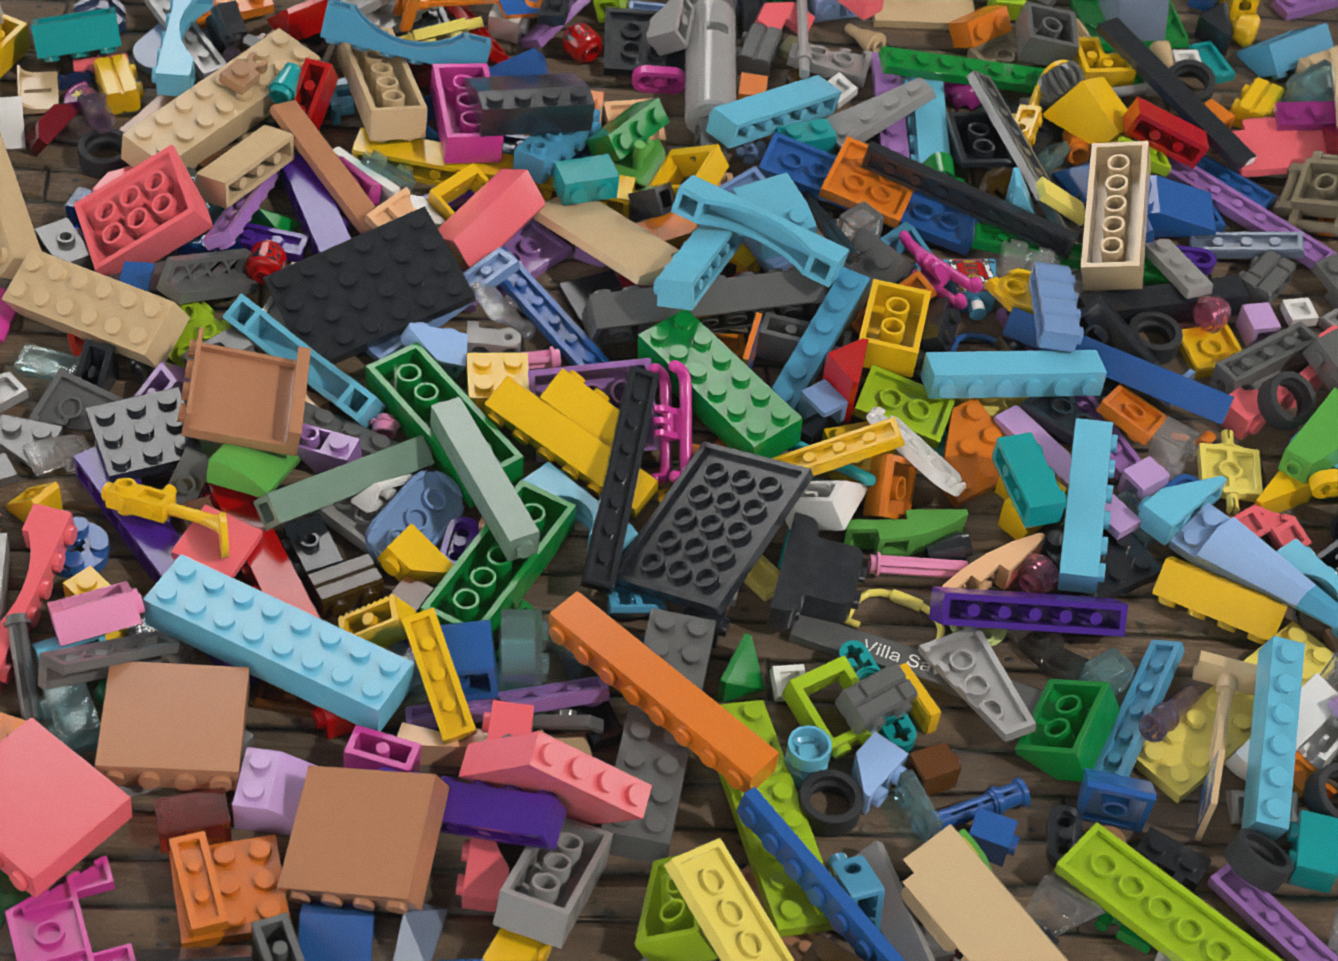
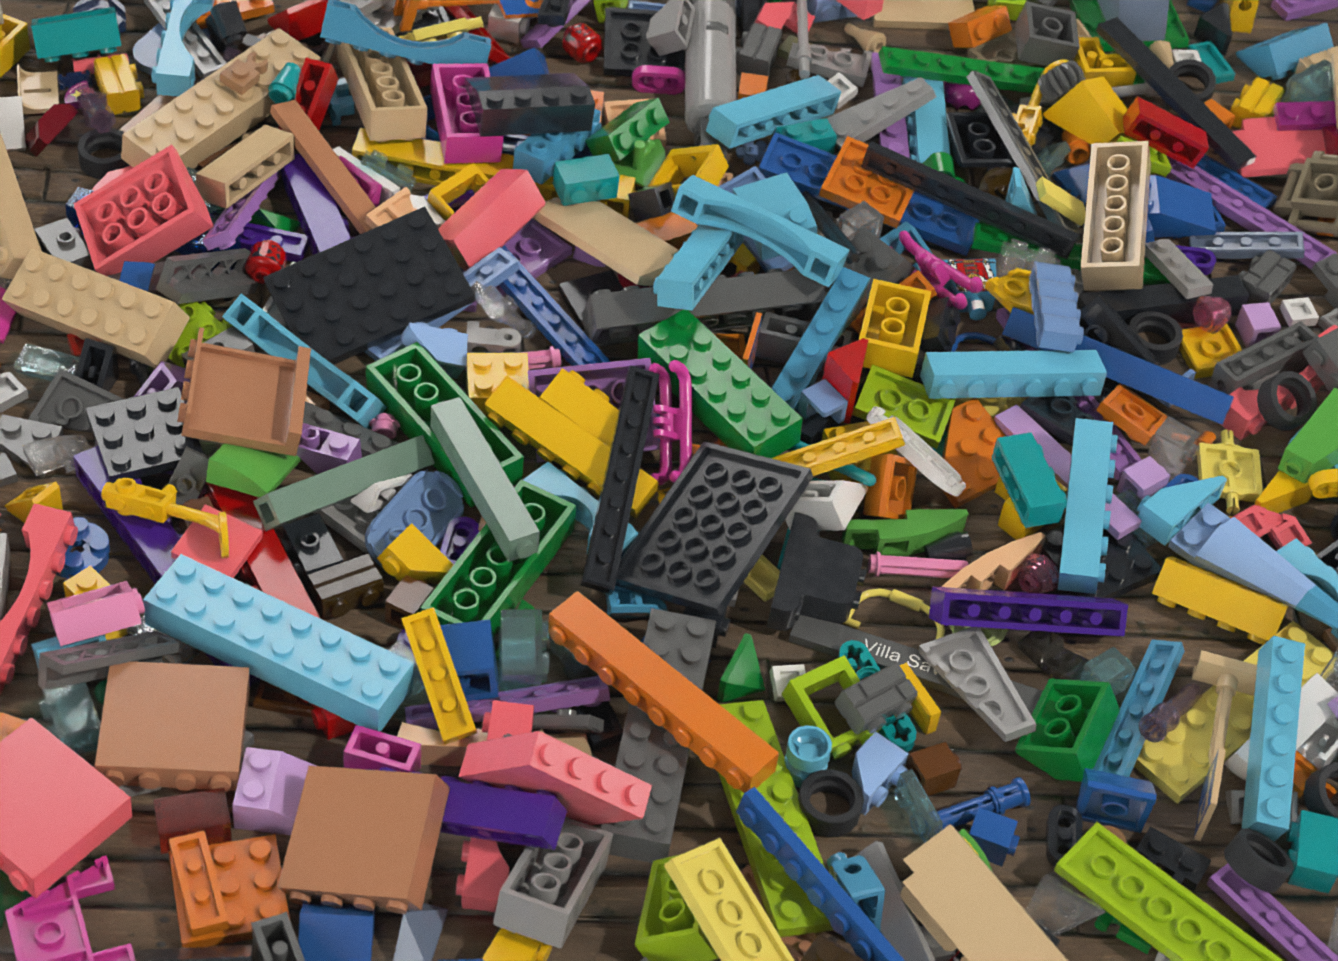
(23, 665): dark grey axle -> none
(379, 621): yellow brick -> none
(1245, 29): yellow cone -> none

